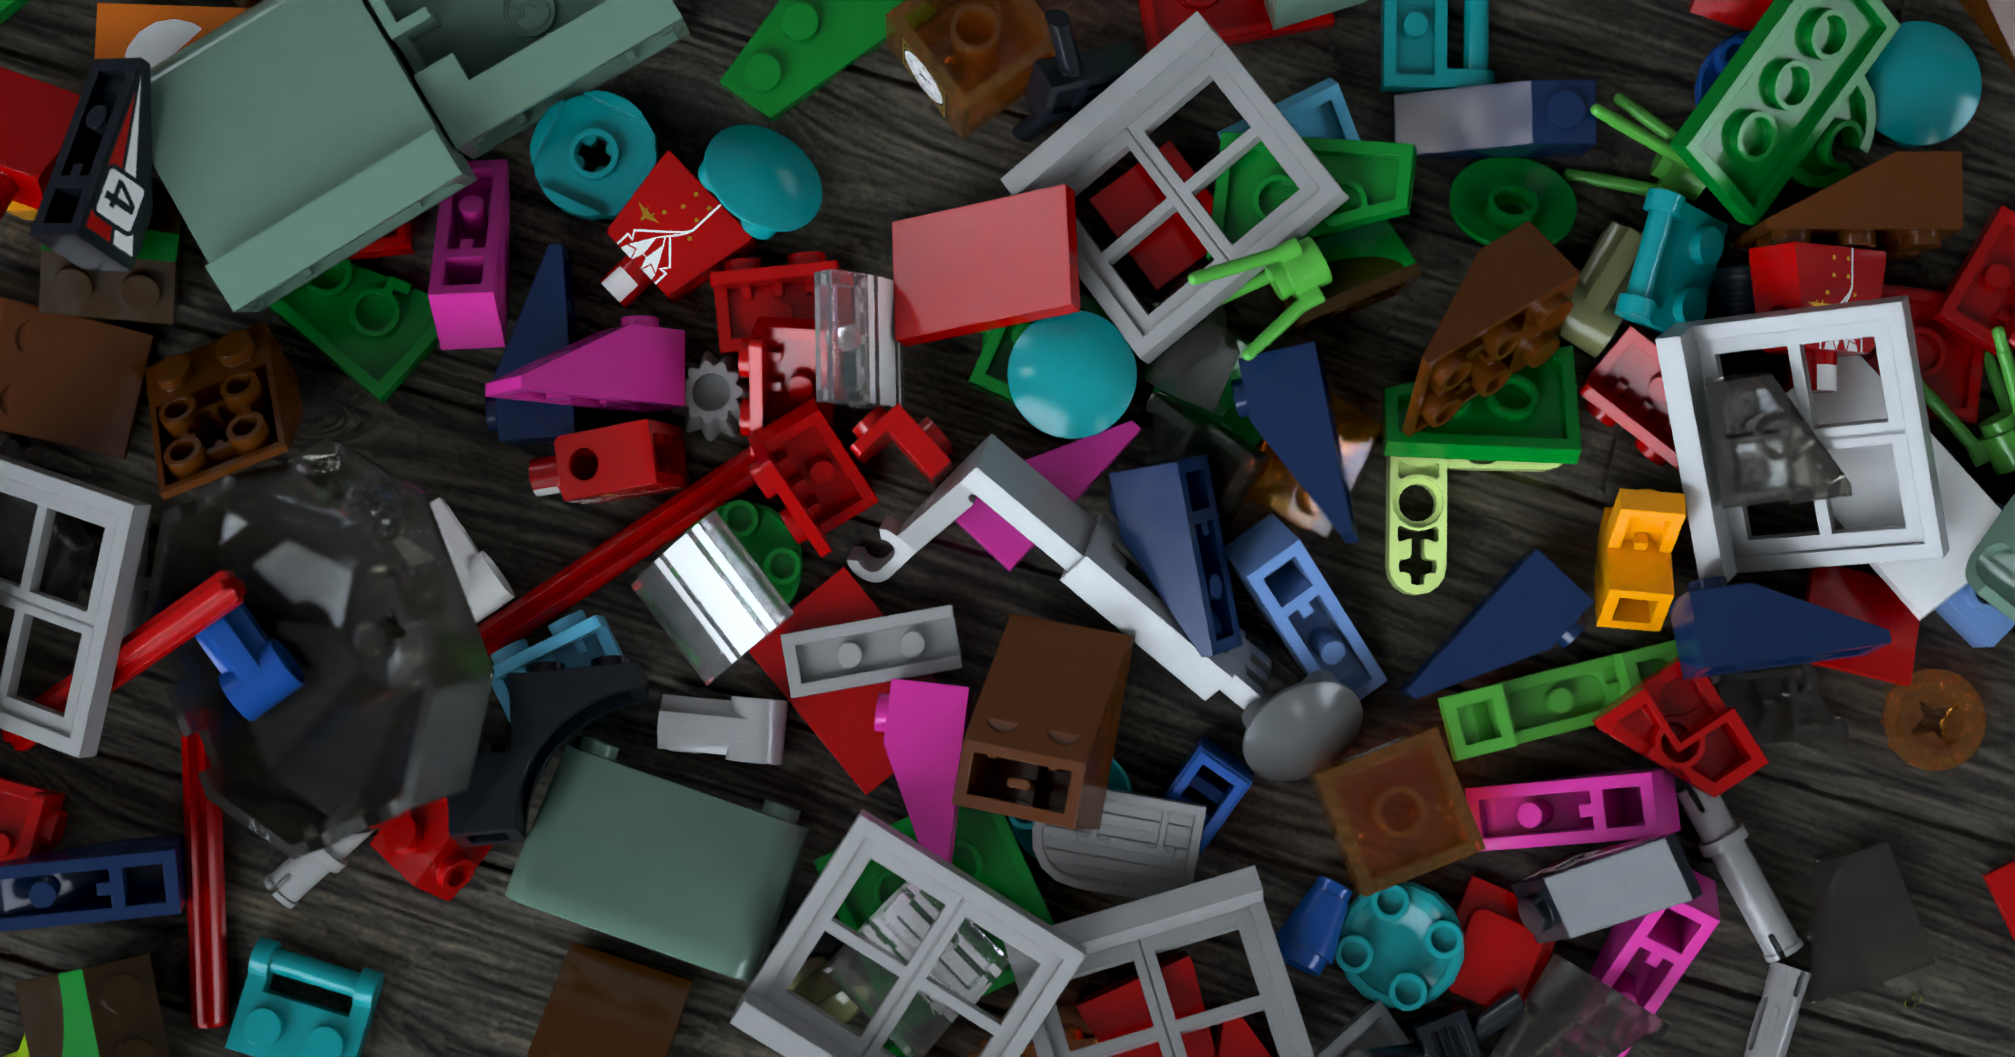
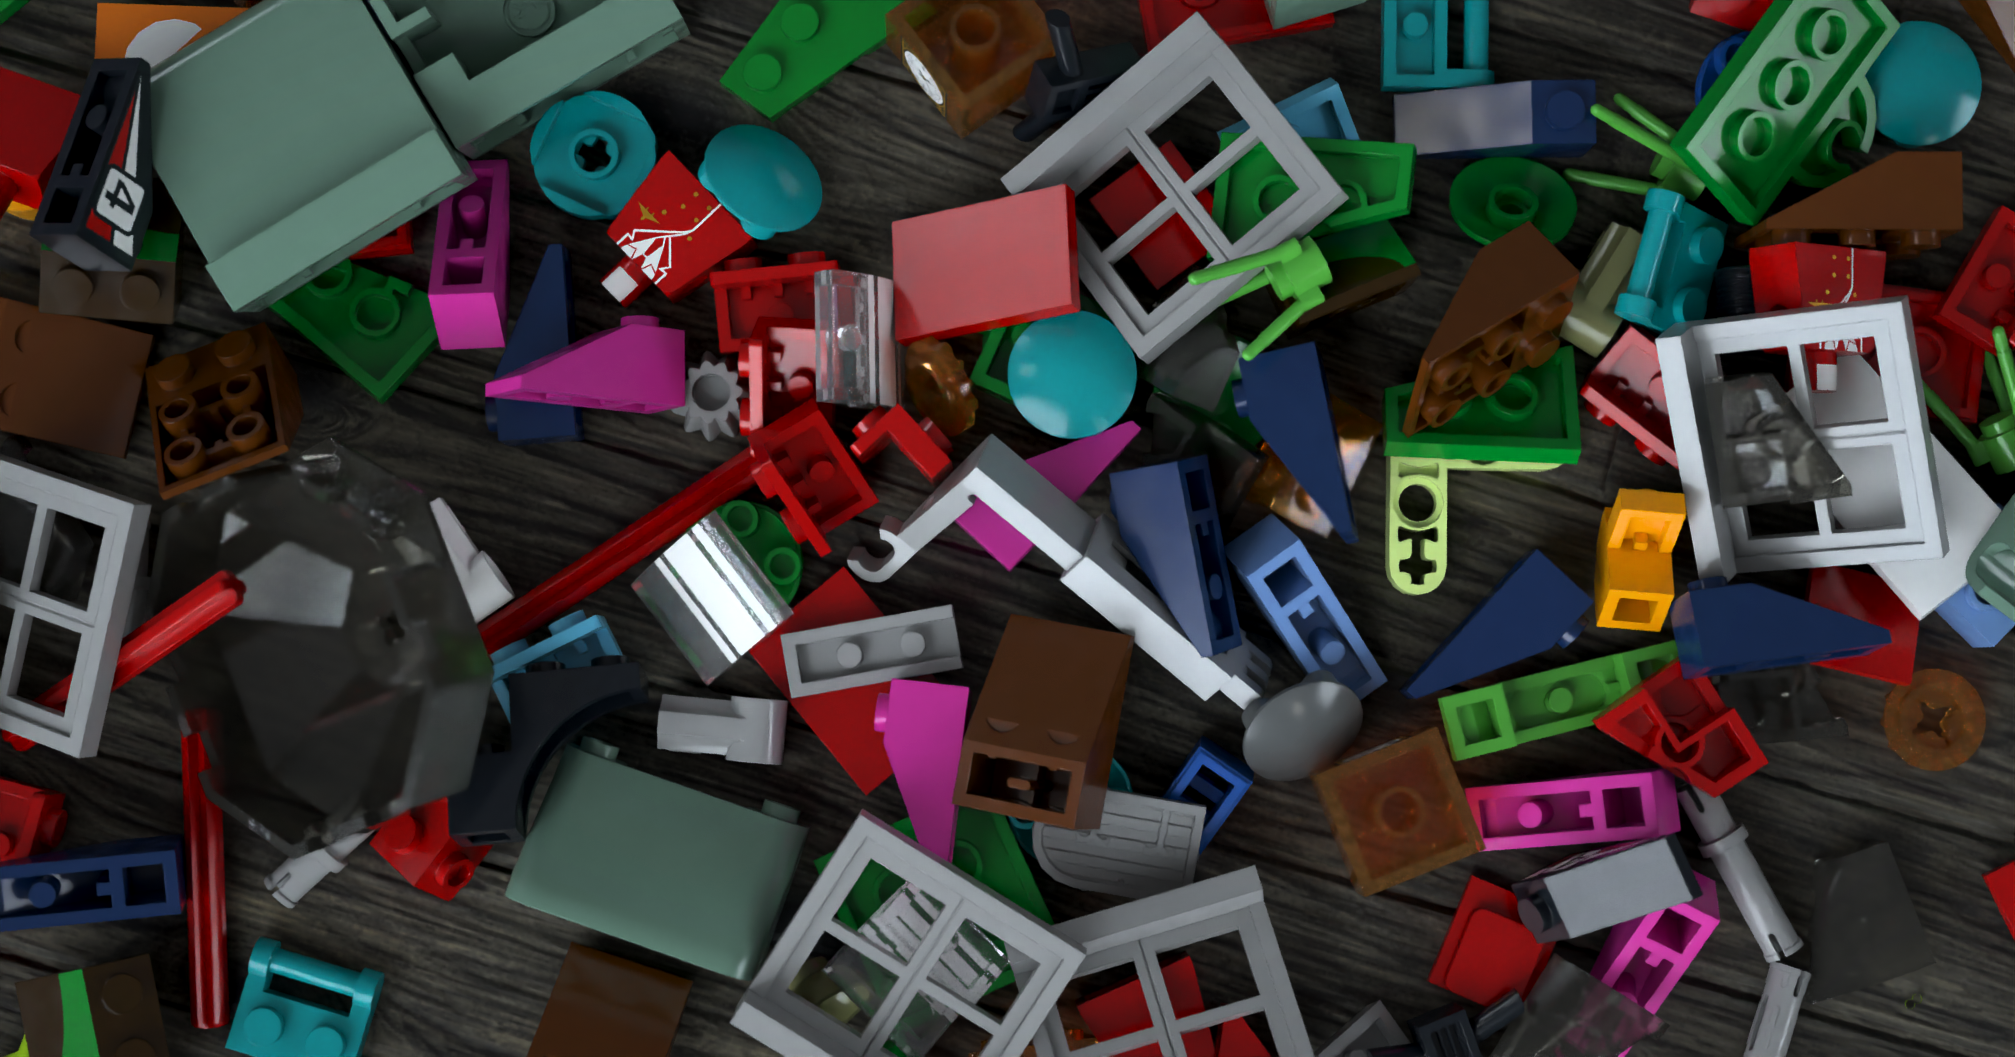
(252, 667): blue piece -> none
(613, 463): red torso -> none
(940, 386): none -> clear orange gear
(1314, 927): blue cone -> none
(1401, 946): teal dish -> none

